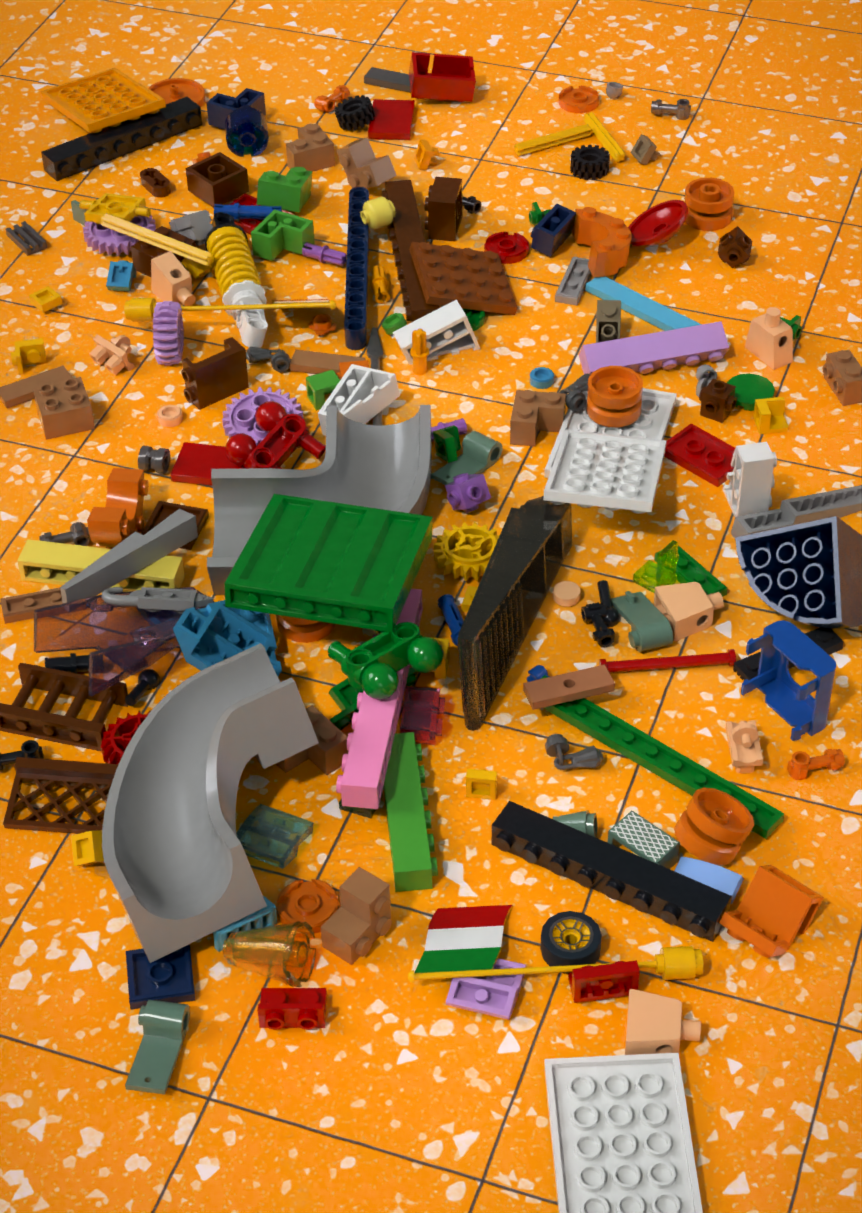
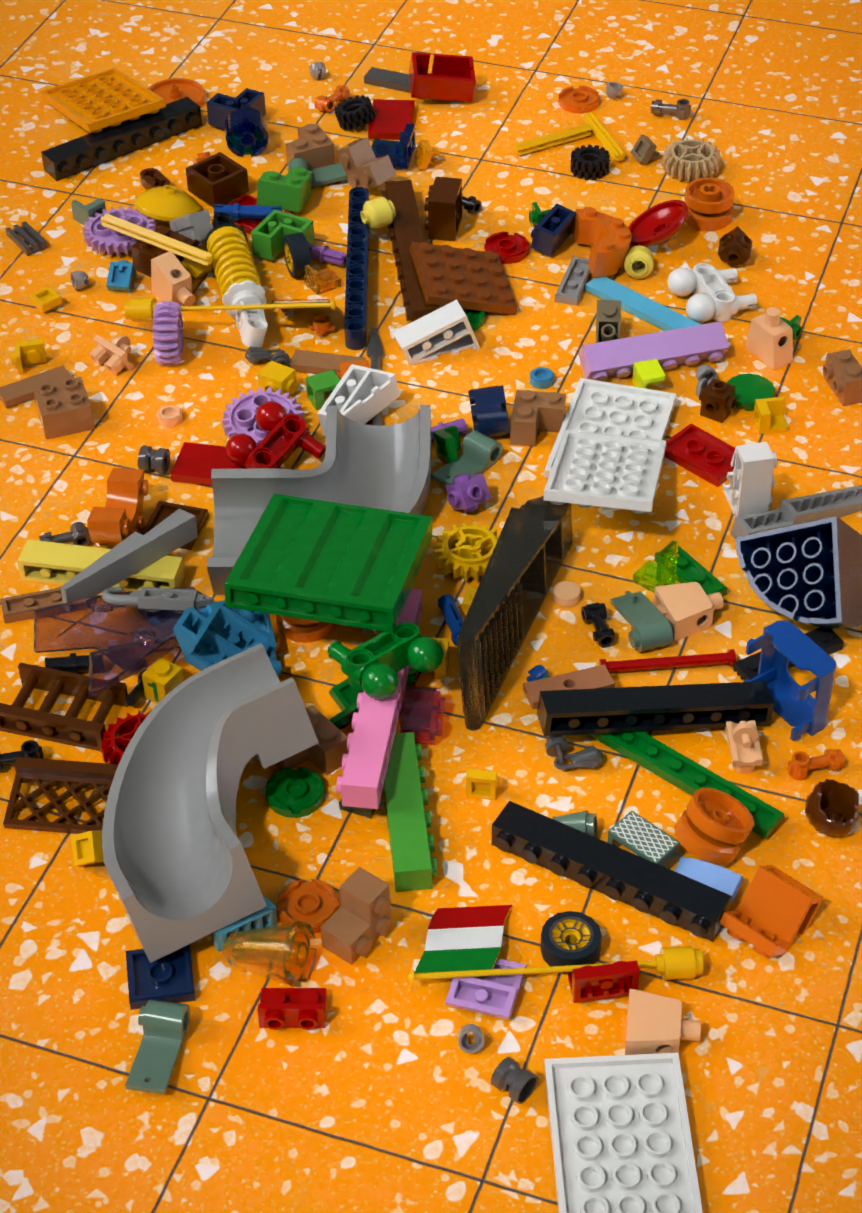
(79, 280): none -> light grey hinge
(117, 205): yellow plate -> none
(161, 679): none -> yellow brick
(165, 203): none -> yellow dish
(216, 376): reddish brown panel -> none
(273, 835): clear light blue slope -> none
(277, 377): none -> yellow brick
(295, 792): none -> green tile
(296, 254): none -> black wheel
(317, 70): none -> light grey hinge
(321, 175): none -> sand green door
(321, 281): none -> clear yellow bracket
(380, 284): light orange axle -> none
(393, 323): bright green tile -> none
(399, 151): none -> clear blue bracket
(419, 352): light orange axle -> none
(463, 1038): none -> light grey hinge
(489, 411): none -> dark blue brick
(514, 1080): none -> dark grey wheel
(576, 399): dark grey piece -> none
(612, 614): black bar -> none
(614, 396): orange wheel -> none
(639, 262): none -> light yellow head
(647, 373): none -> neon yellow panel
(653, 708): none -> black brick
(691, 159): none -> tan gear
(711, 292): none -> white piece
(832, 808): none -> reddish brown hair

